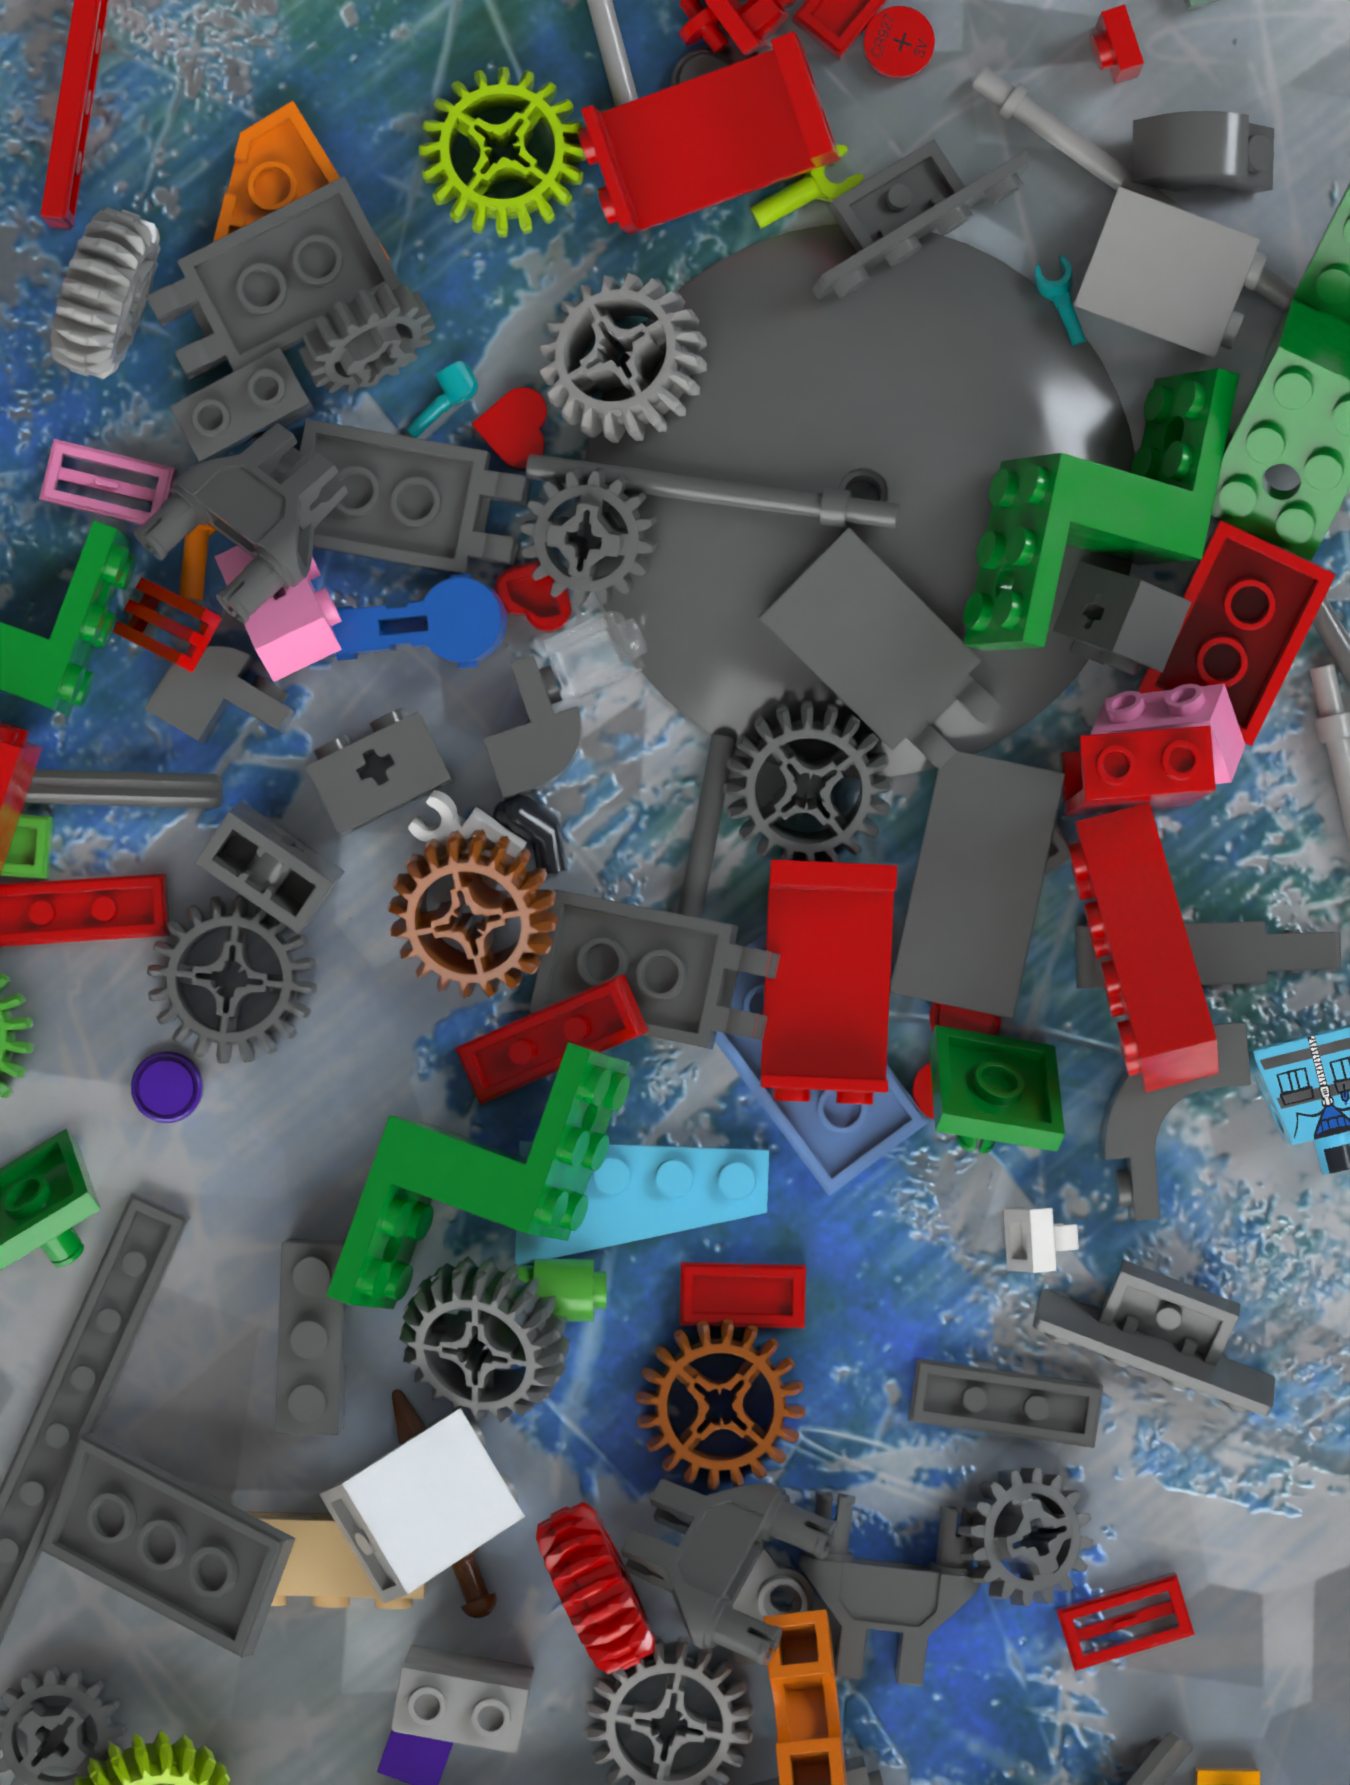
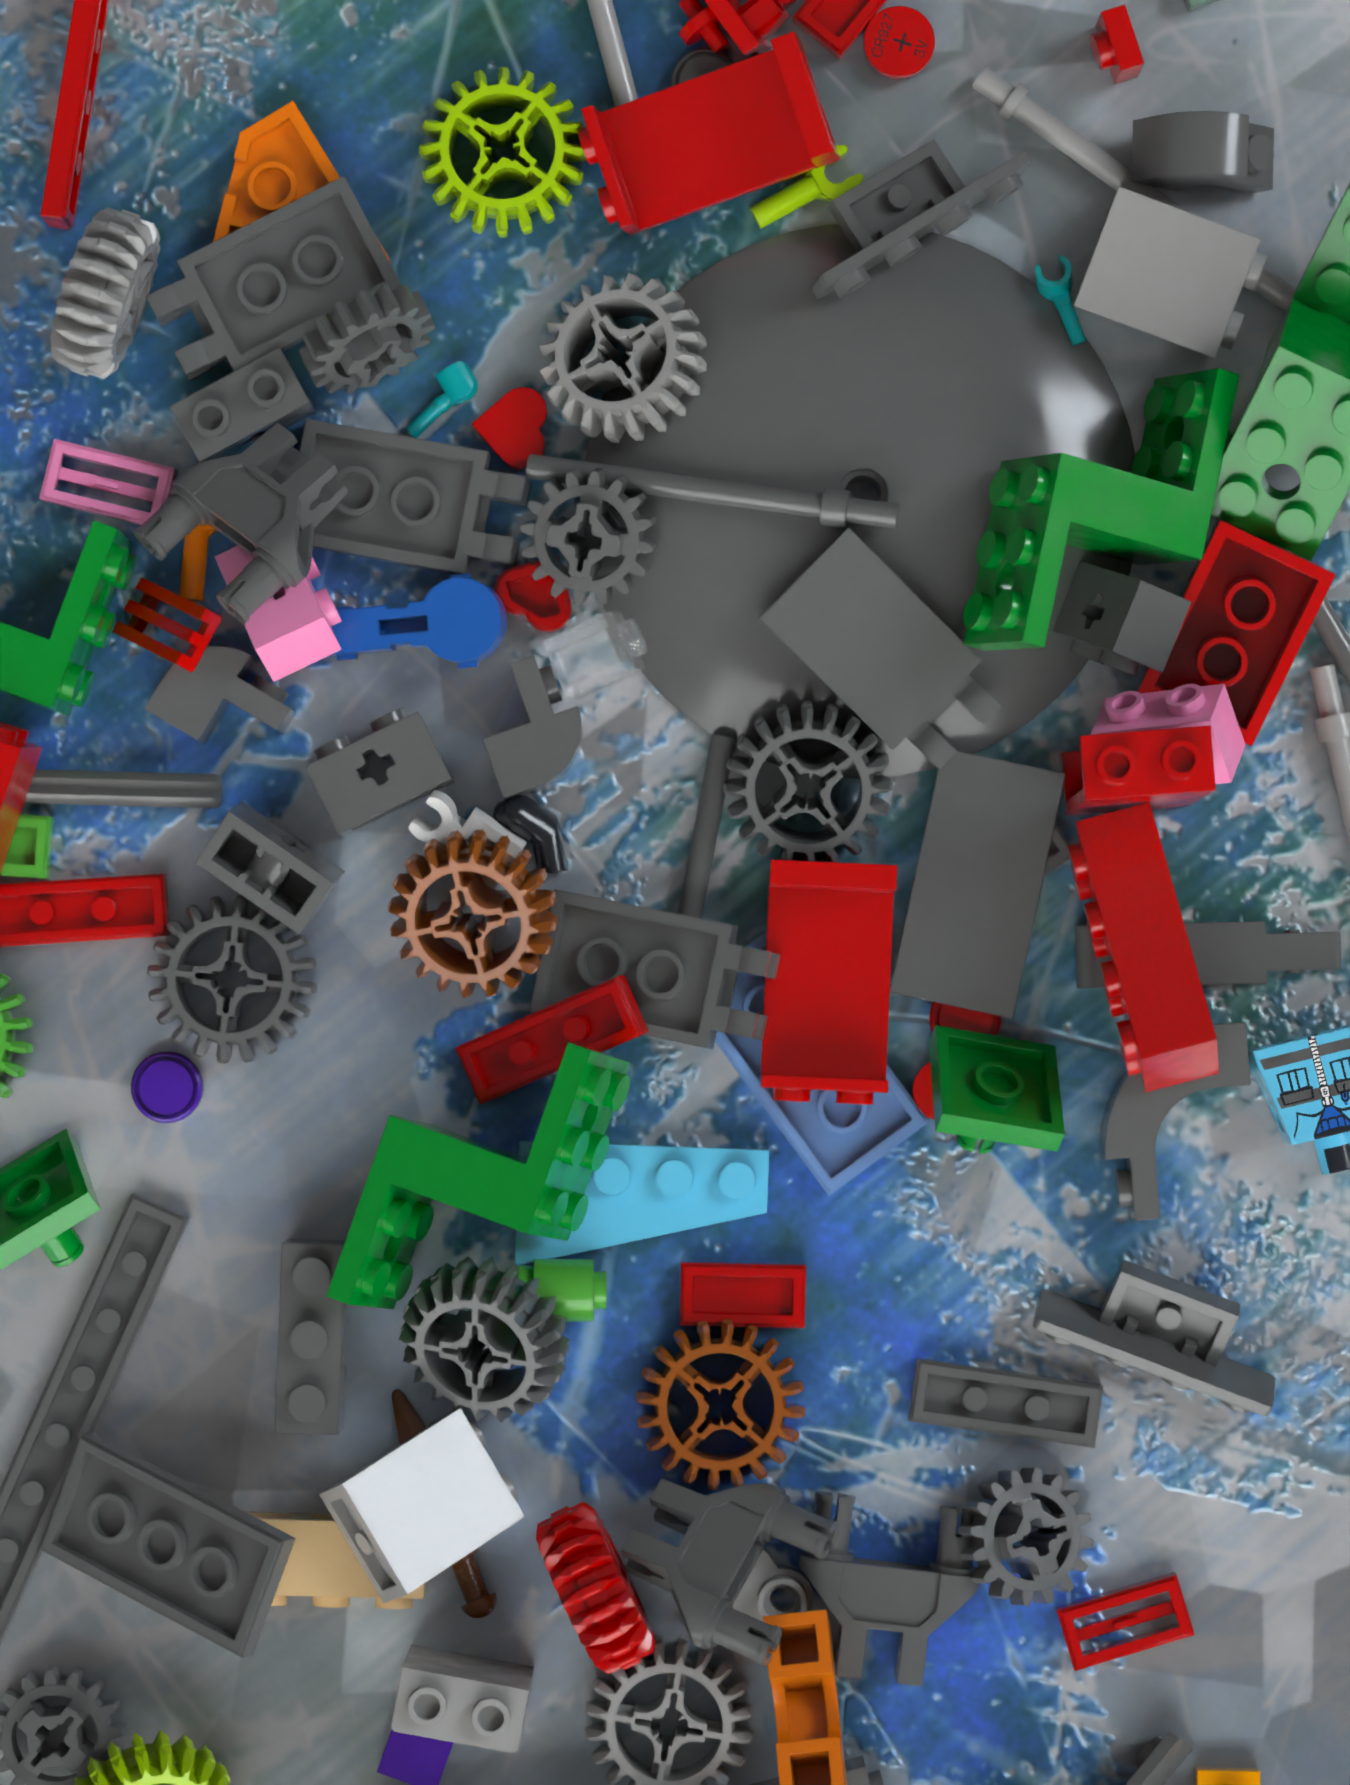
(1034, 1239): white tile -> none

